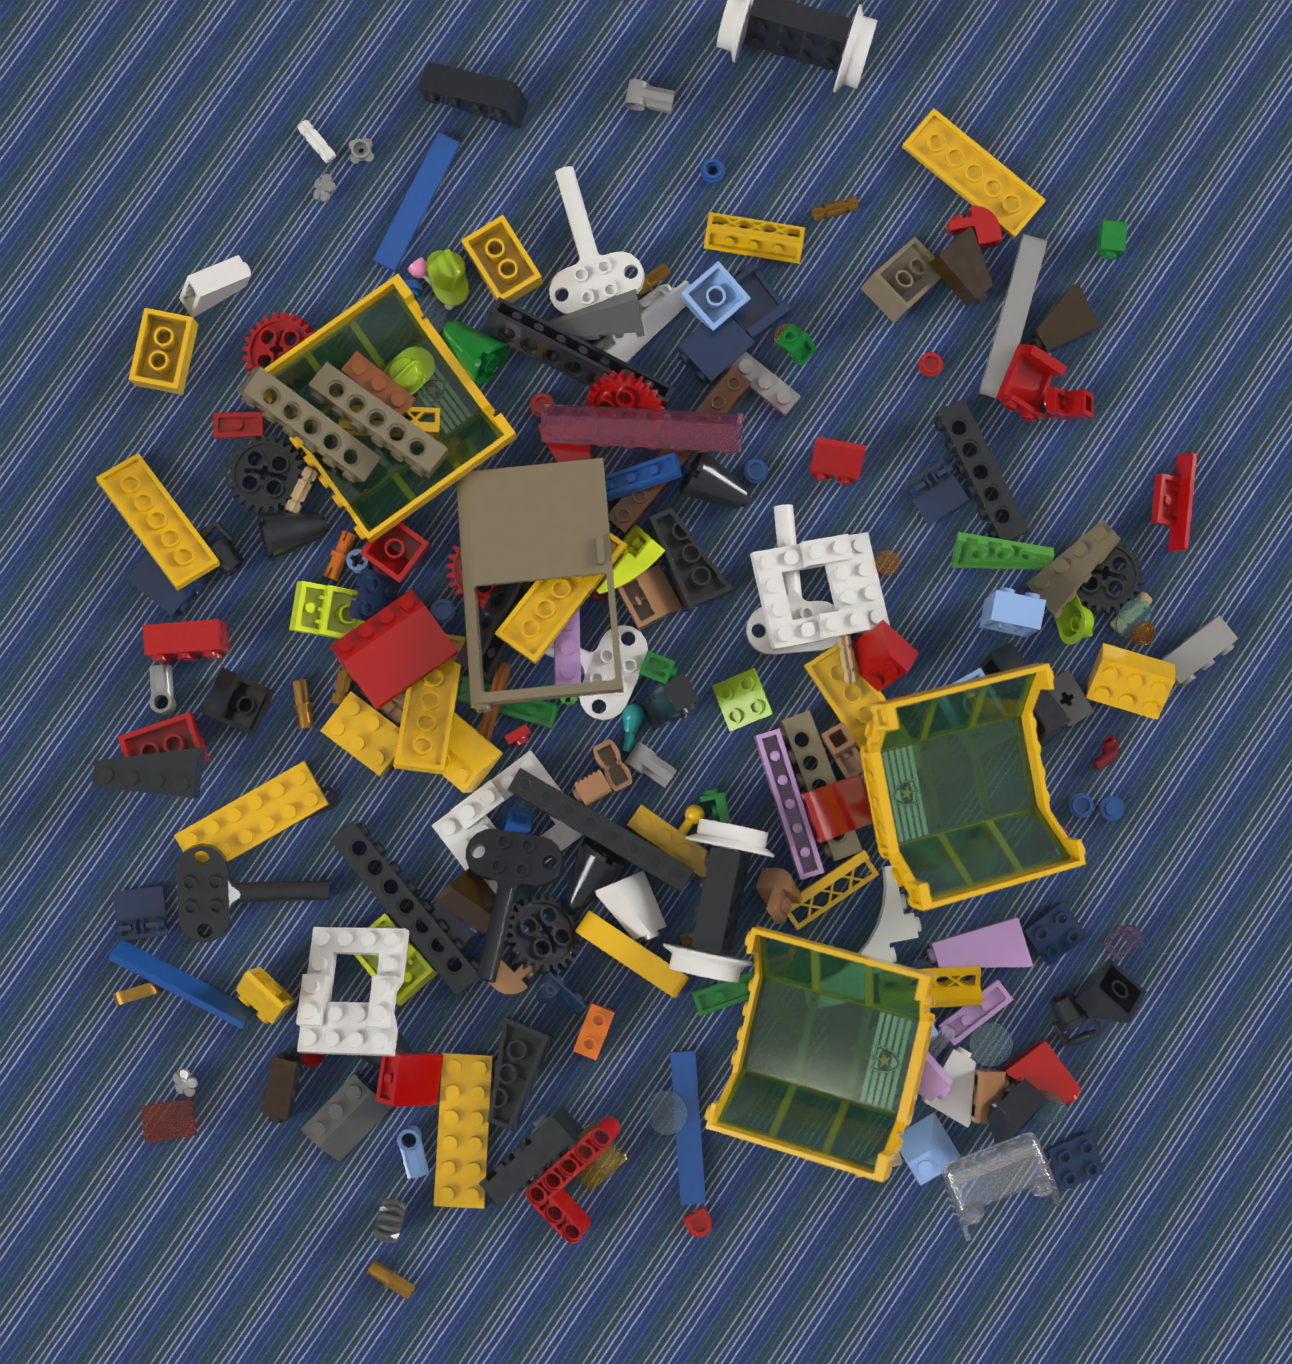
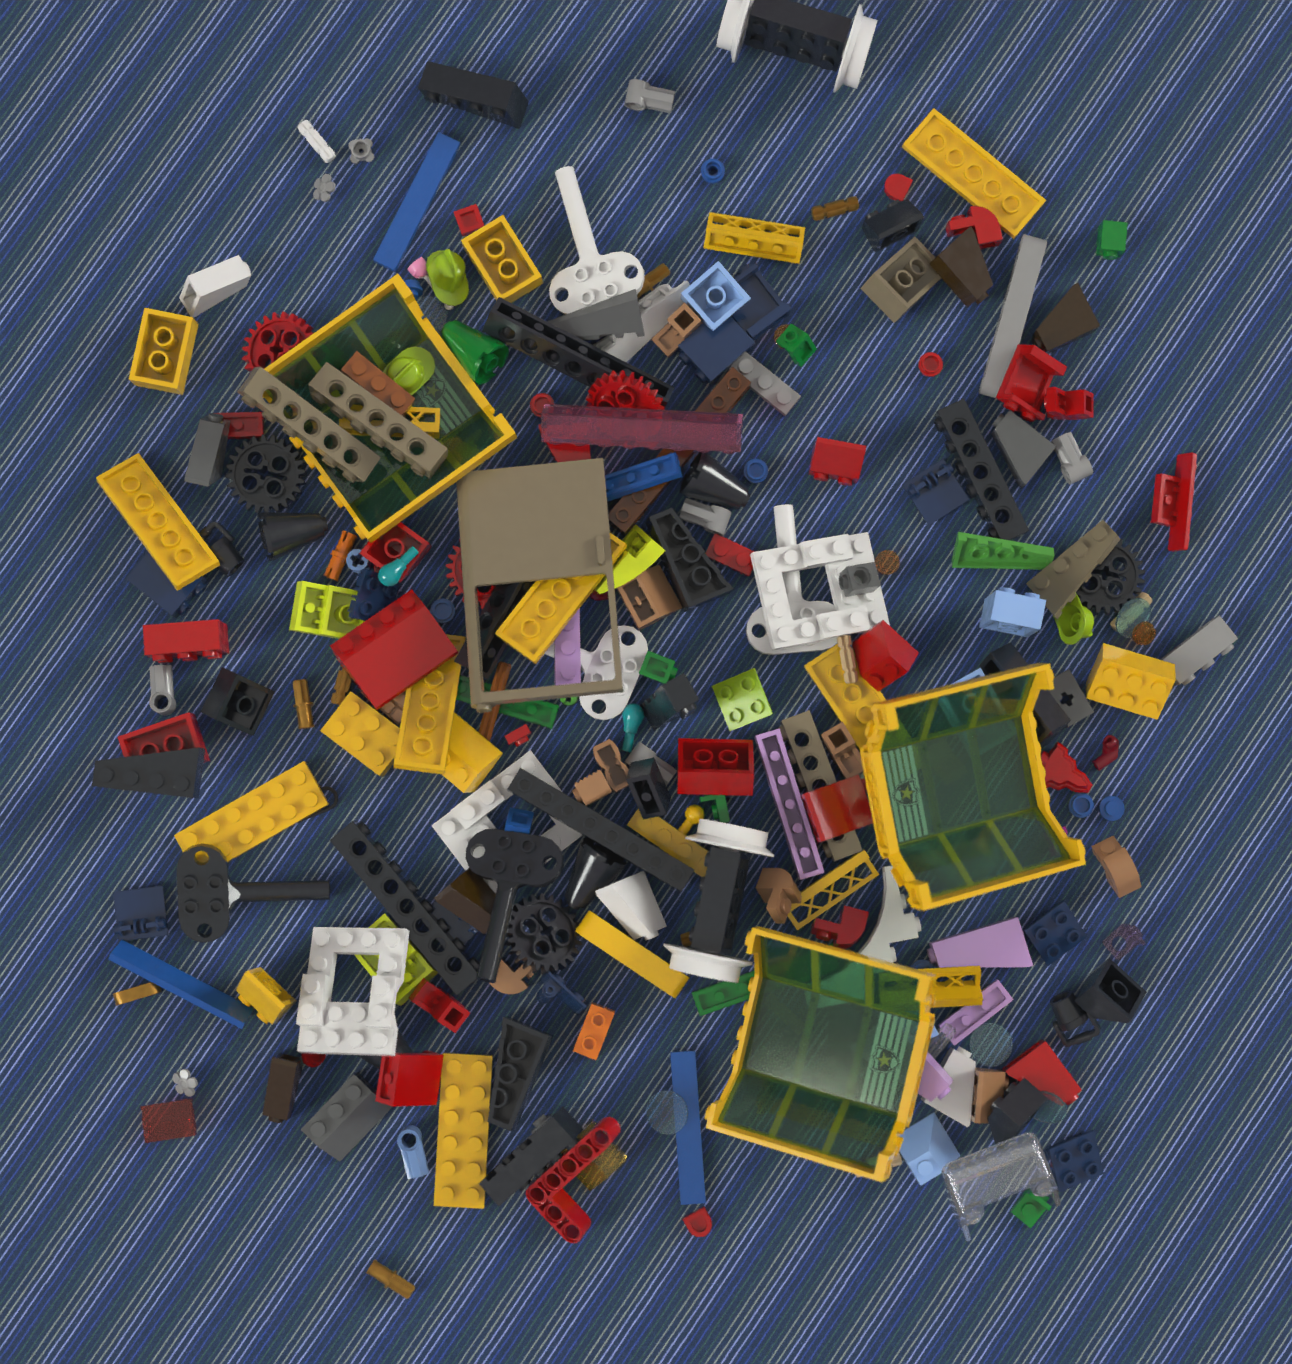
(208, 450): none -> dark grey slope
(301, 490): tan axle -> none
(389, 1220): dark grey gear -> none
(392, 572): none -> teal piece
(440, 1005): none -> red brick
(468, 219): none -> red plate
(648, 788): none -> black brick
(677, 329): none -> medium nougat brick
(711, 518): none -> light grey piece
(715, 767): none -> red brick
(730, 554): none -> red plate
(846, 932): none -> red brick
(866, 572): none -> dark grey brick
(892, 224): none -> black slope
(897, 186): none -> red tile
(1020, 446): none -> dark grey slope
(1030, 1207): none -> green bracket
(1062, 771): none -> red rock
(1074, 464): none -> light grey piece
(1118, 866): none -> medium nougat brick

